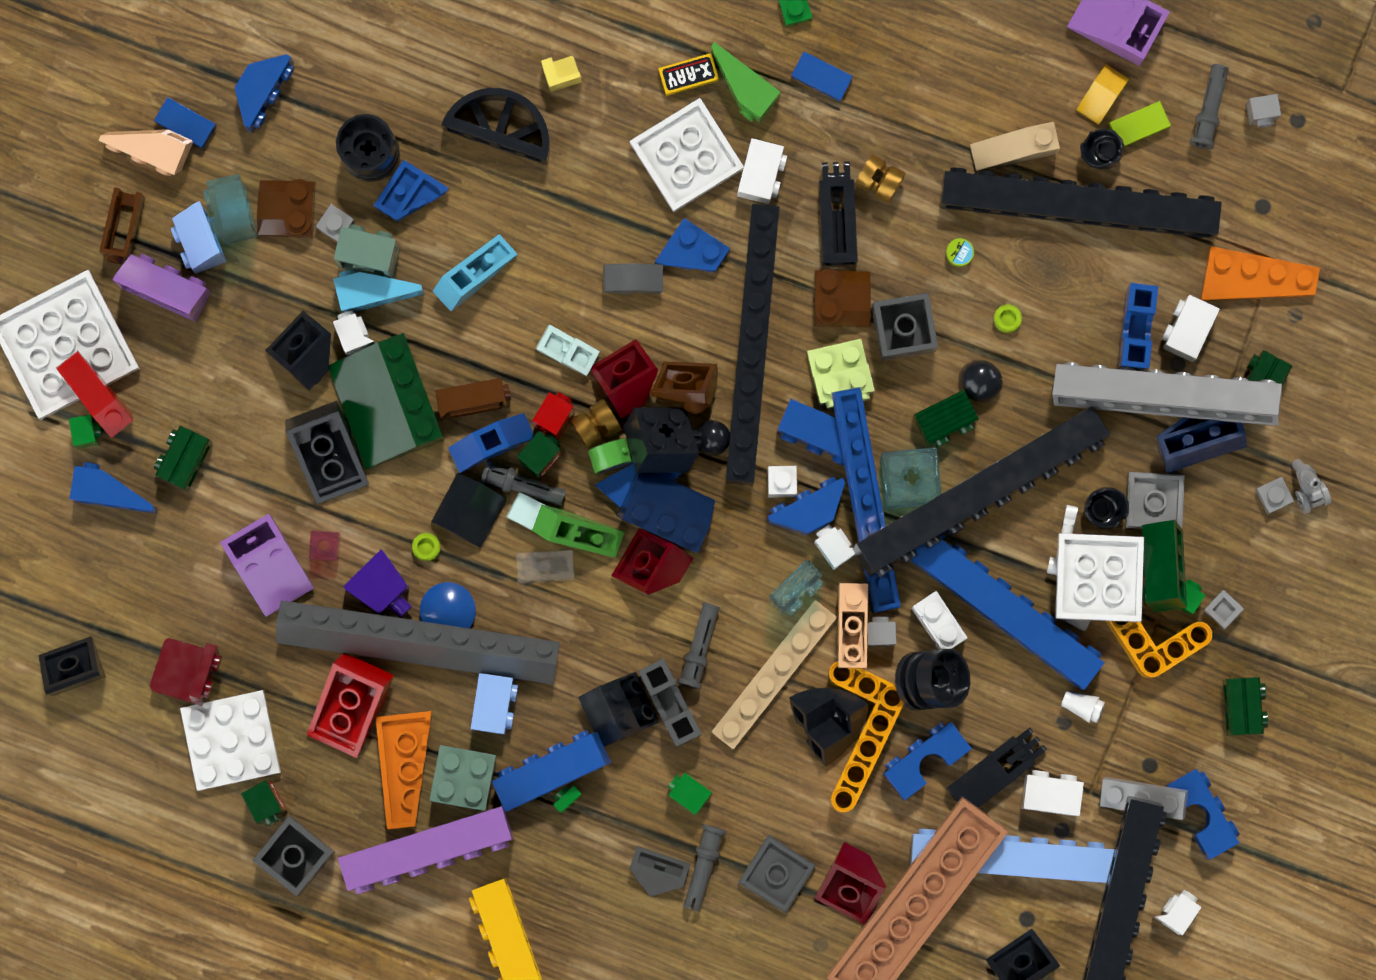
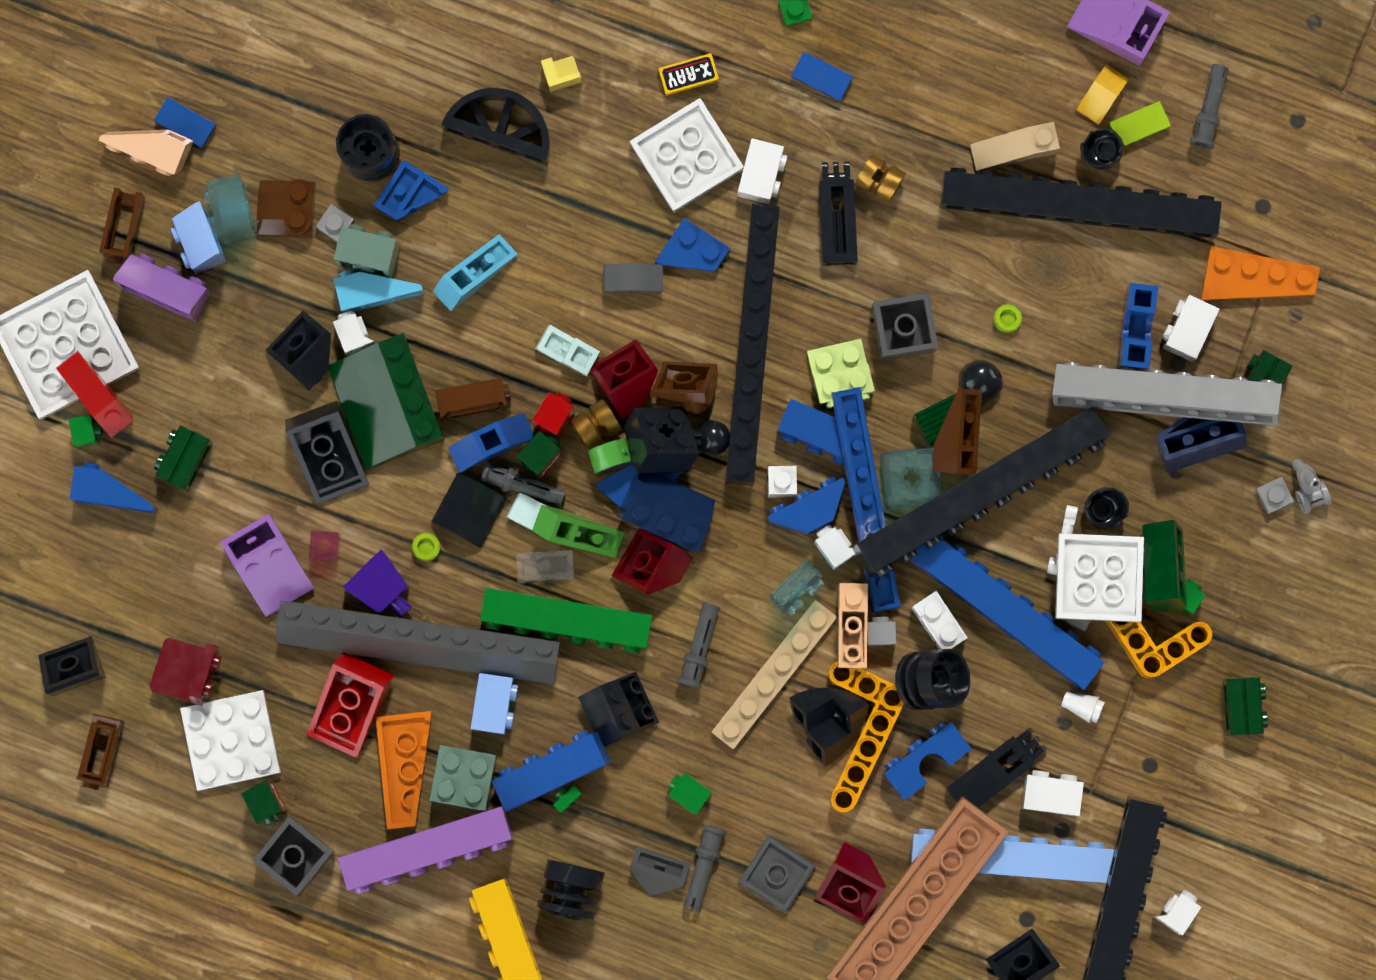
(93, 780): none -> reddish brown window
(260, 88): blue slope -> none
(448, 605): blue dish -> none
(566, 619): none -> green brick
(570, 890): none -> black wheel
(669, 703): dark grey arch -> none
(748, 89): bright green slope -> none
(842, 298): reddish brown slope -> none
(959, 252): tile -> none
(959, 436): none -> reddish brown slope
(1115, 794): light grey plate -> none
(1154, 498): light grey tile -> none
(1217, 833): blue arch -> none
(1223, 609): light grey plate -> none
(1263, 110): light grey plate -> none

